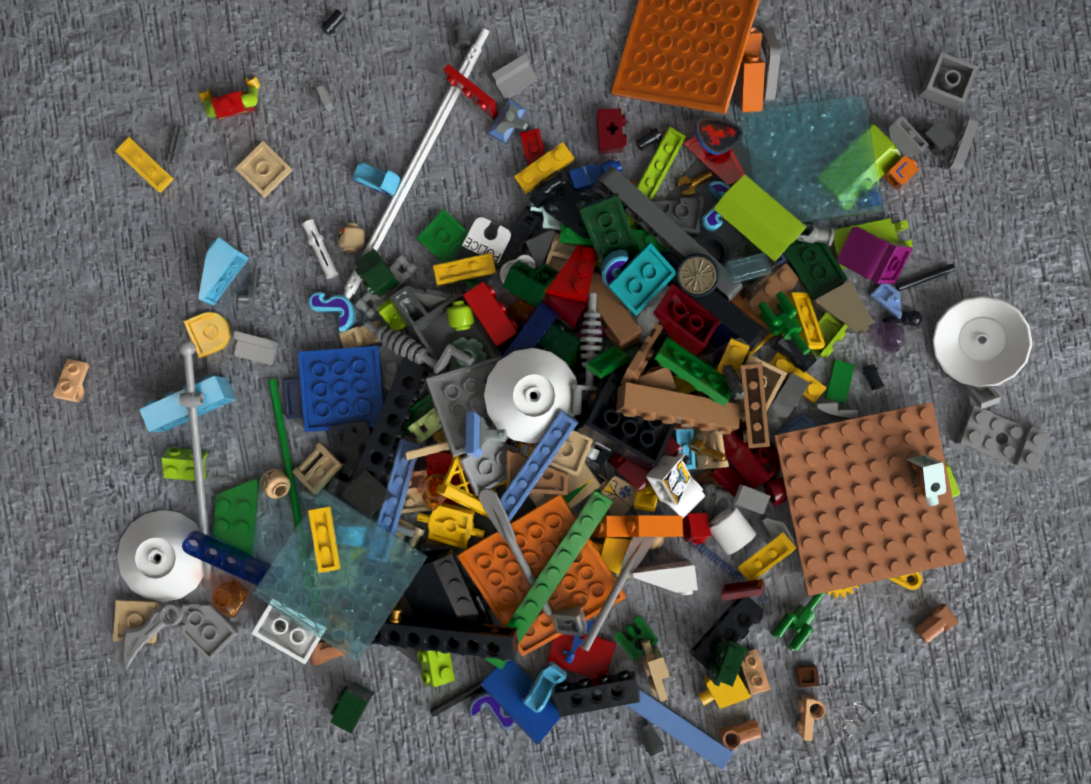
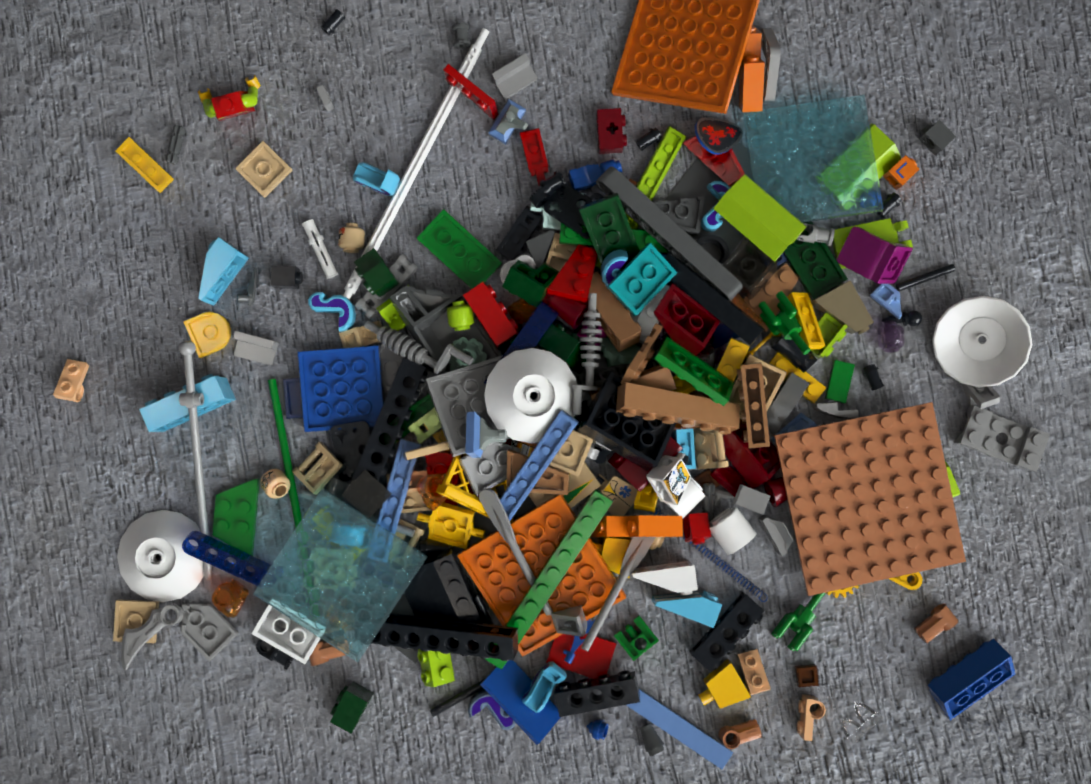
(179, 464): lime bracket -> none
(275, 654): none -> black connector
(286, 277): none -> black brick
(324, 539): yellow plate -> none
(395, 615): pearl gold bar -> none
(464, 269): yellow tile -> none
(477, 244): white piece -> none
(544, 167): yellow plate -> none
(598, 729): none -> blue plate
(607, 362): green tile -> none
(656, 668): tan plate -> none
(693, 182): pearl gold bar -> none
(696, 606): none -> medium azure slope
(697, 275): dark tan wheel -> none
(699, 448): pearl gold bar -> none
(726, 662): dark green bracket -> none
(733, 382): dark grey axle -> none
(742, 589): dark red tile -> none
(748, 268): clear light blue tile -> none
(767, 557): yellow plate -> none
(888, 204): none -> black pin
(907, 138): light grey slope -> none
(927, 477): light aqua torso -> none
(948, 81): light grey brick -> none
(963, 143): light grey beam -> none
(972, 678): none -> blue slope

